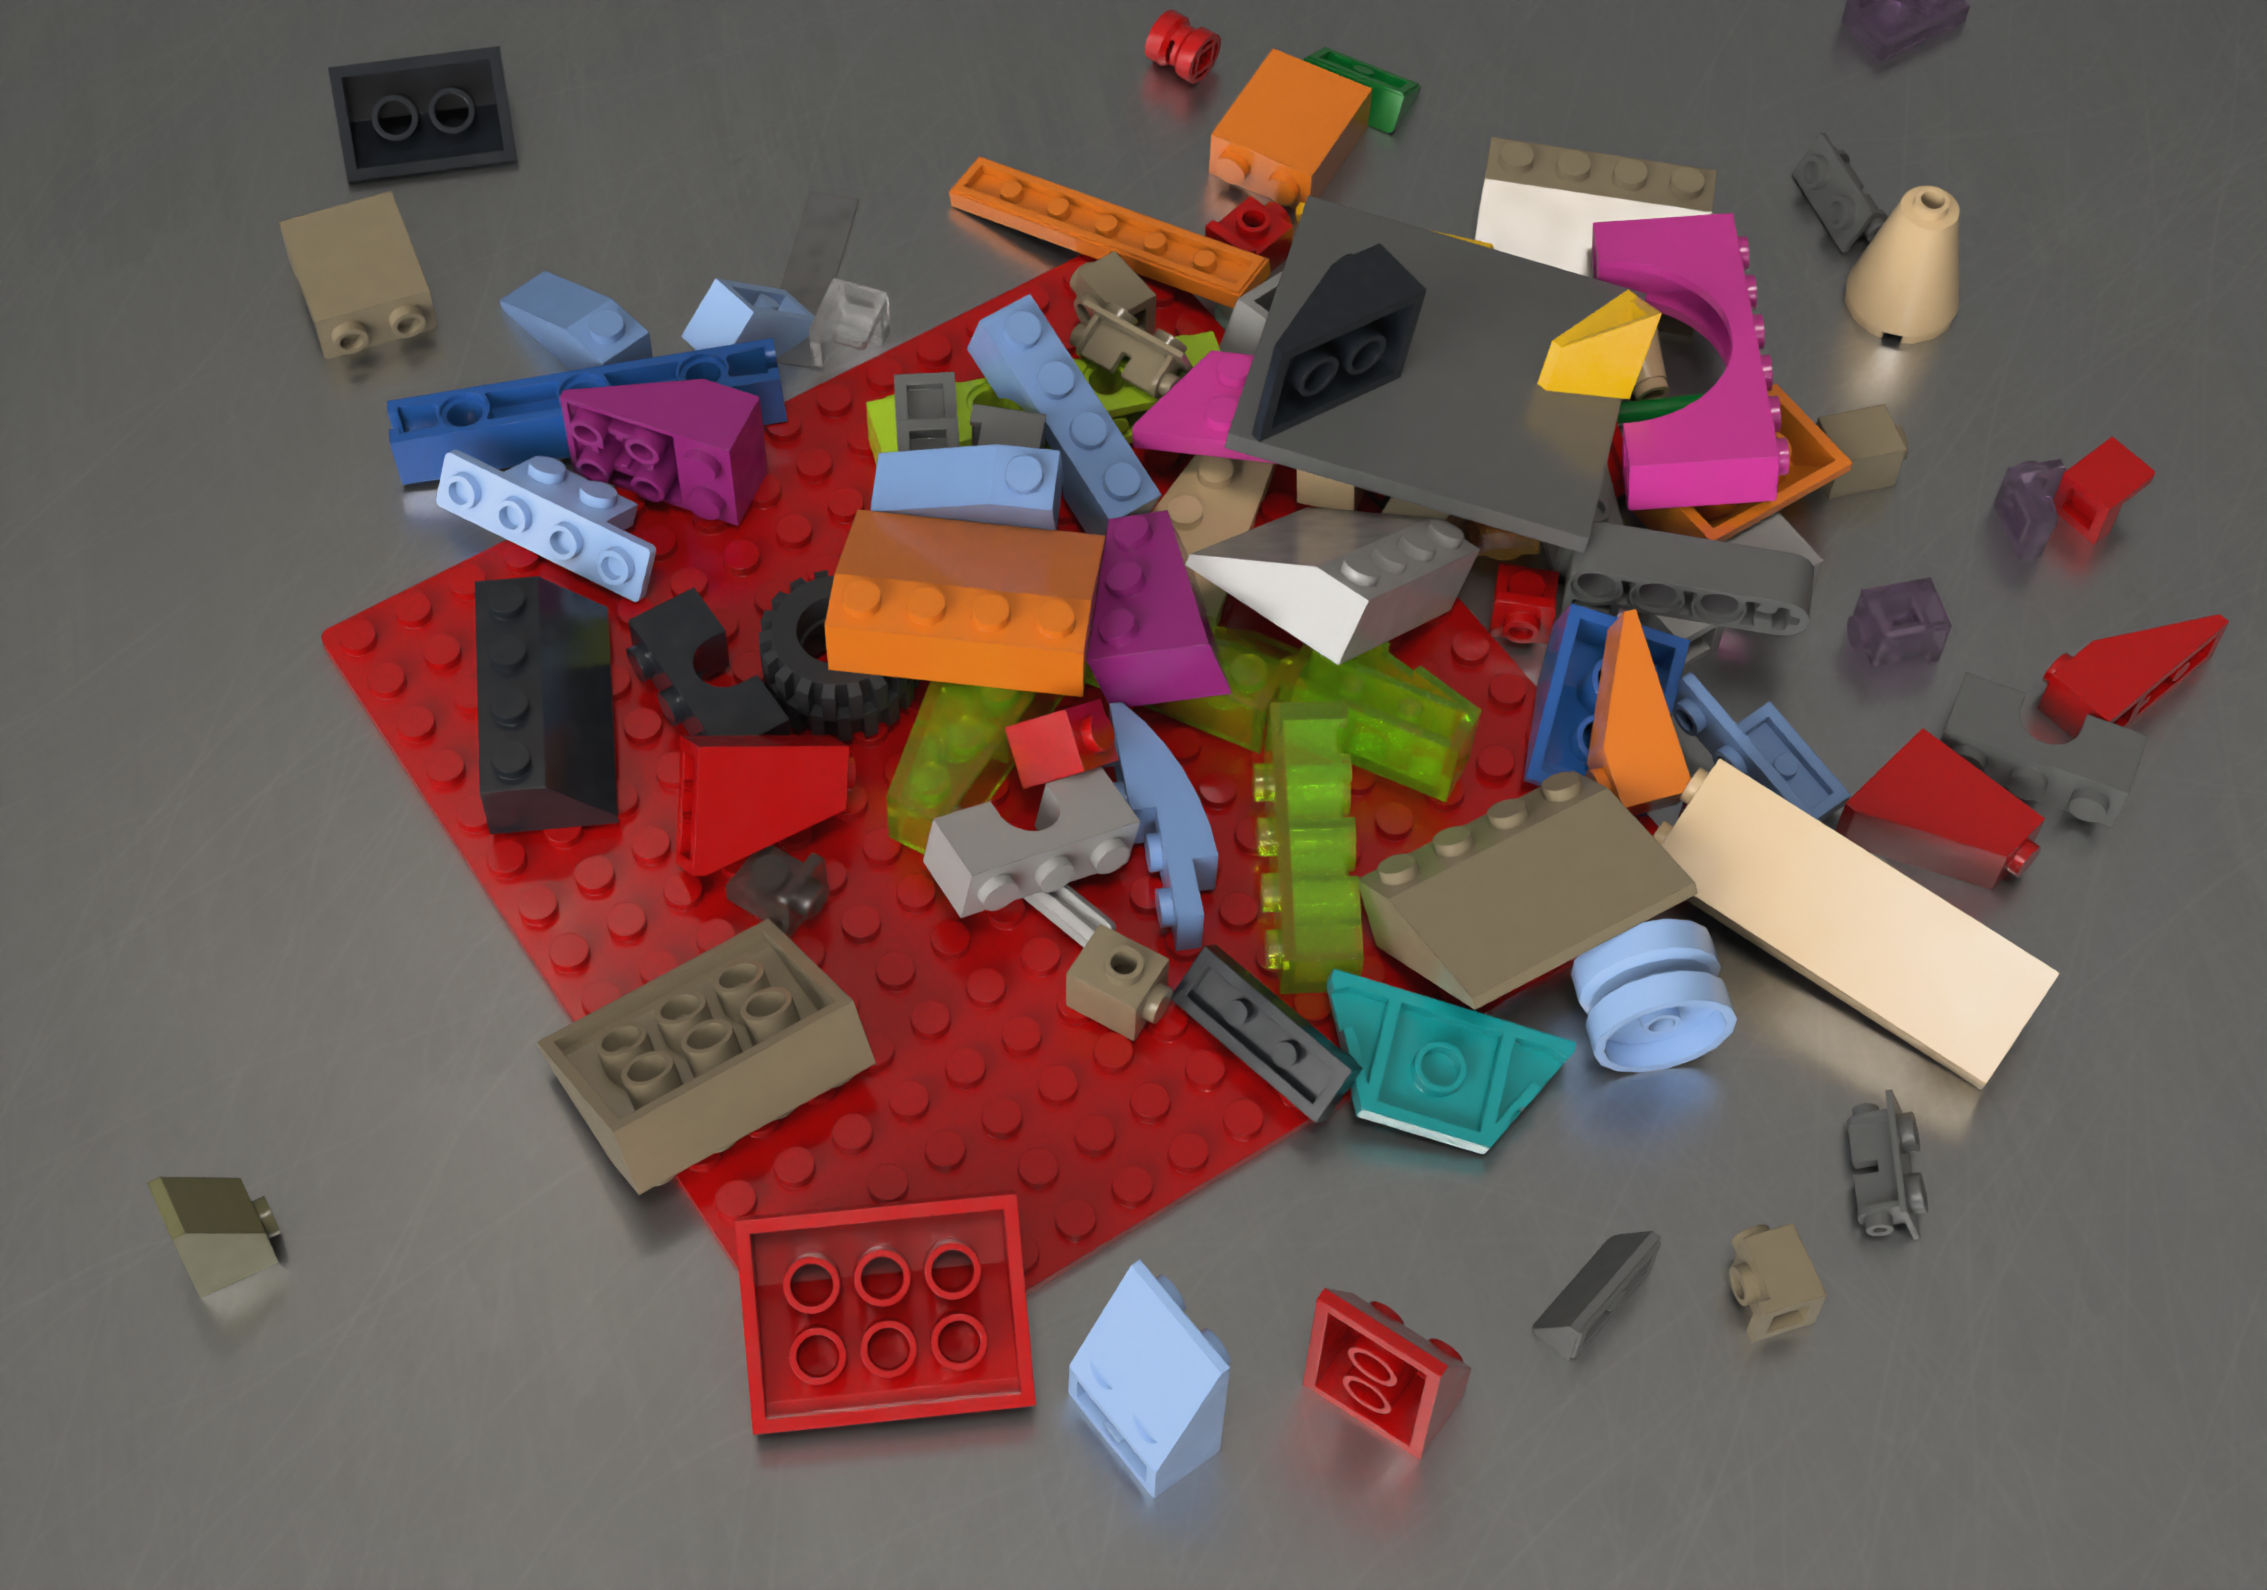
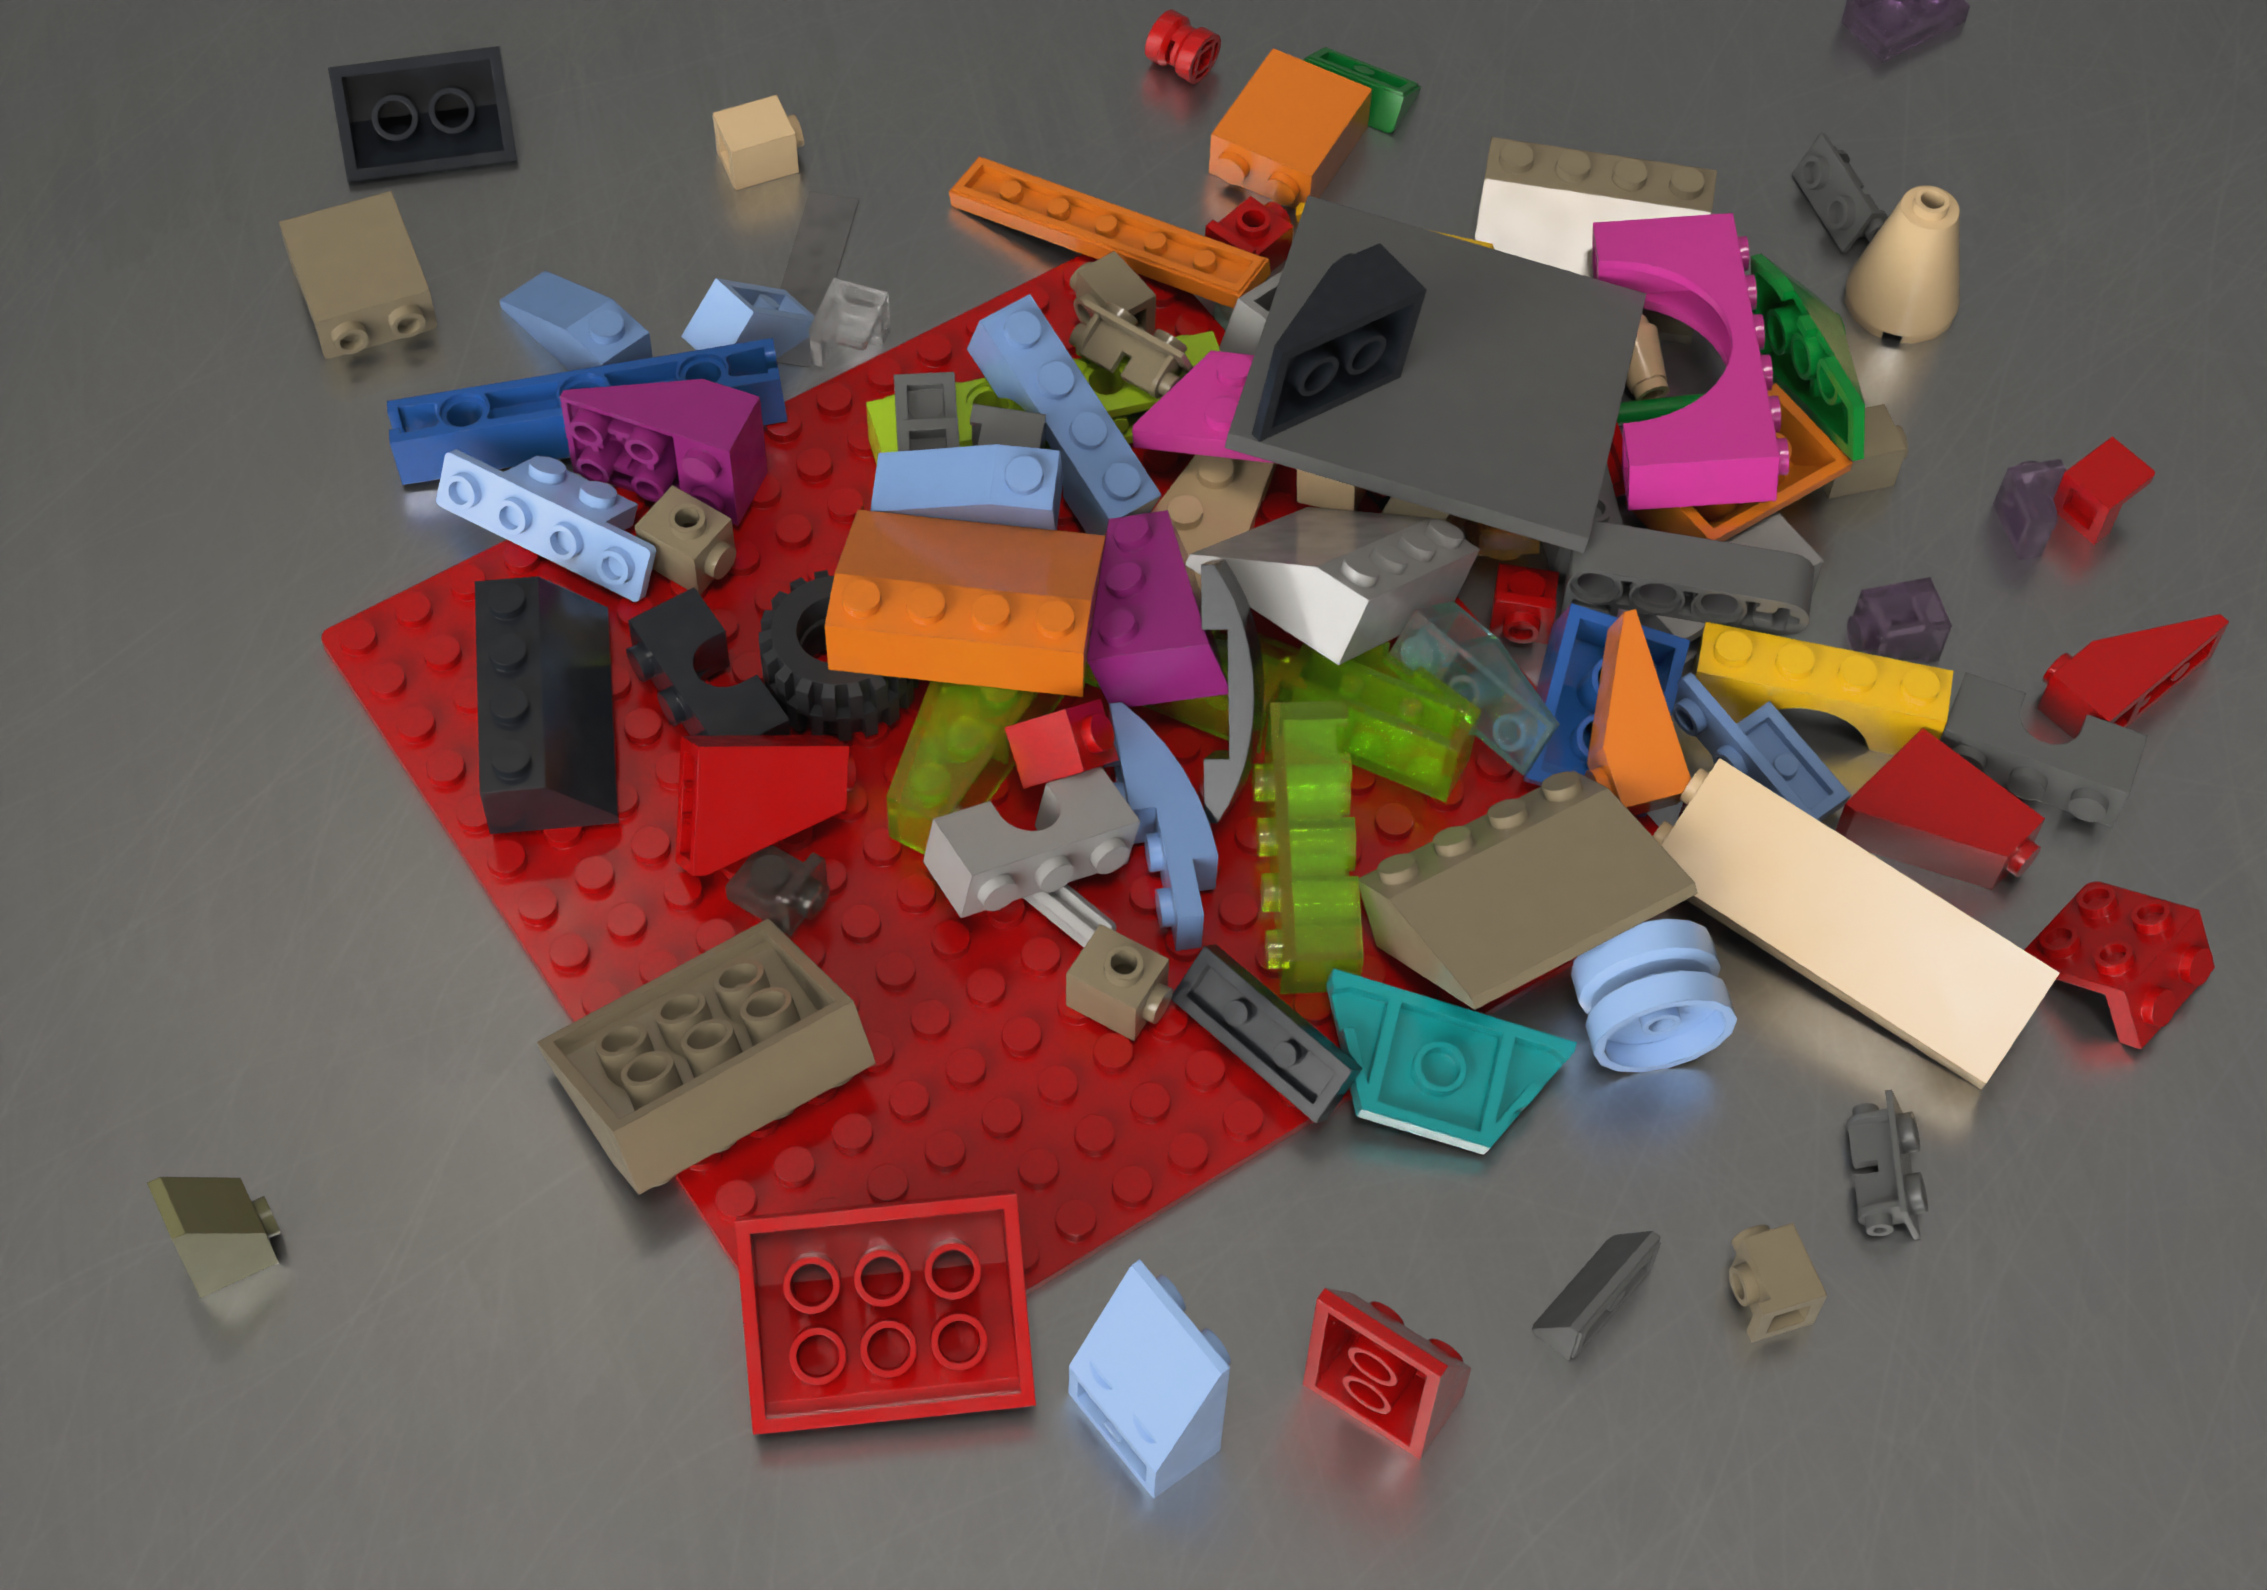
(689, 538): none -> dark tan brick
(757, 142): none -> tan brick
(1227, 608): none -> slope
(1482, 671): none -> clear light blue slope
(1603, 350): yellow slope -> none
(1810, 355): none -> green wedge
(1874, 693): none -> yellow arch
(2131, 949): none -> red bracket

